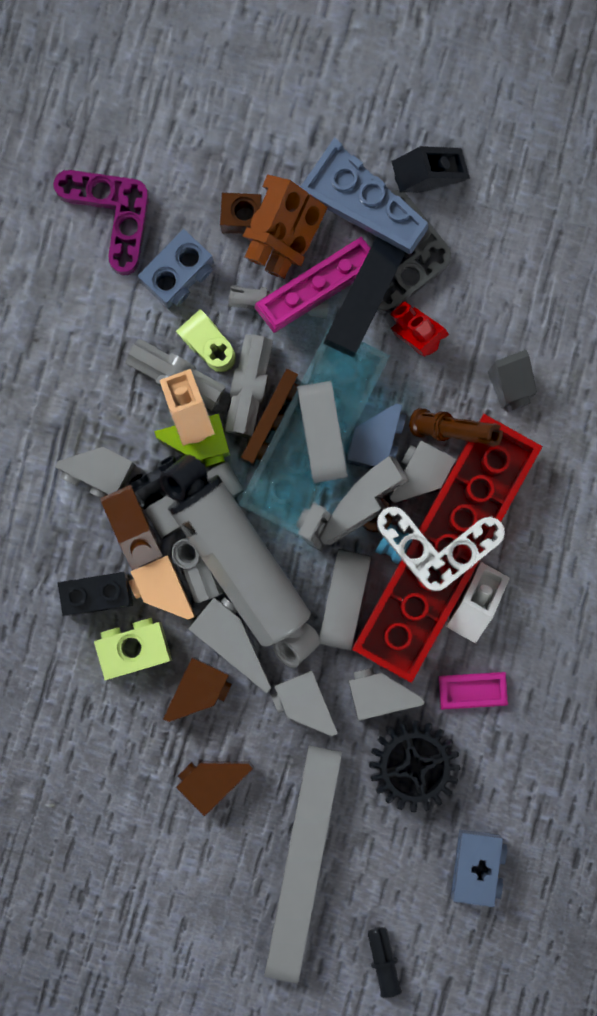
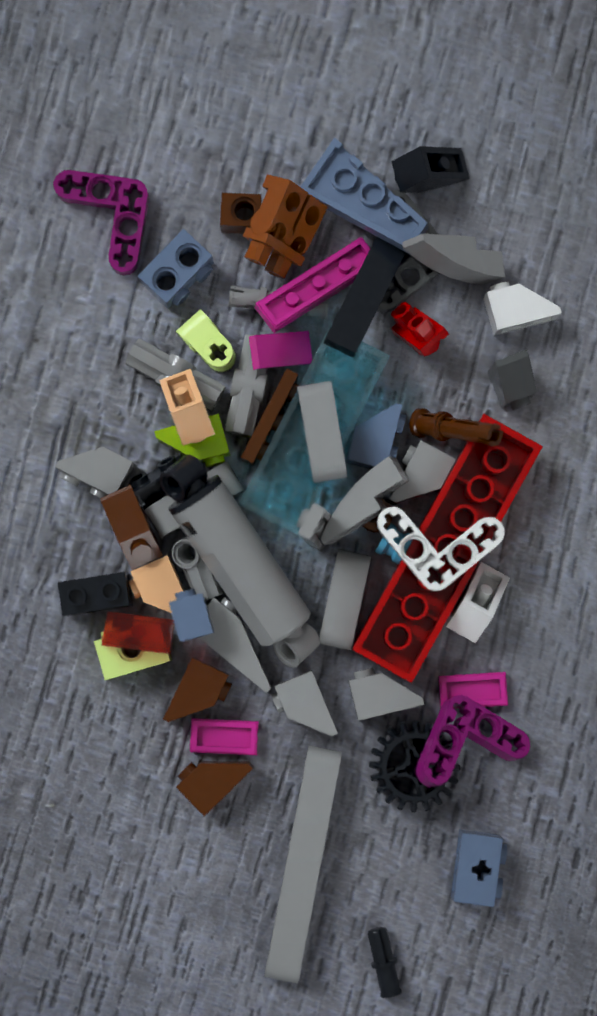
(138, 632): none -> clear red slope
(191, 615): none -> sand blue brick
(224, 736): none -> dark pink tile
(280, 350): none -> dark pink tile
(456, 257): none -> light grey slope
(467, 727): none -> magenta beam
(517, 308): none -> white slope

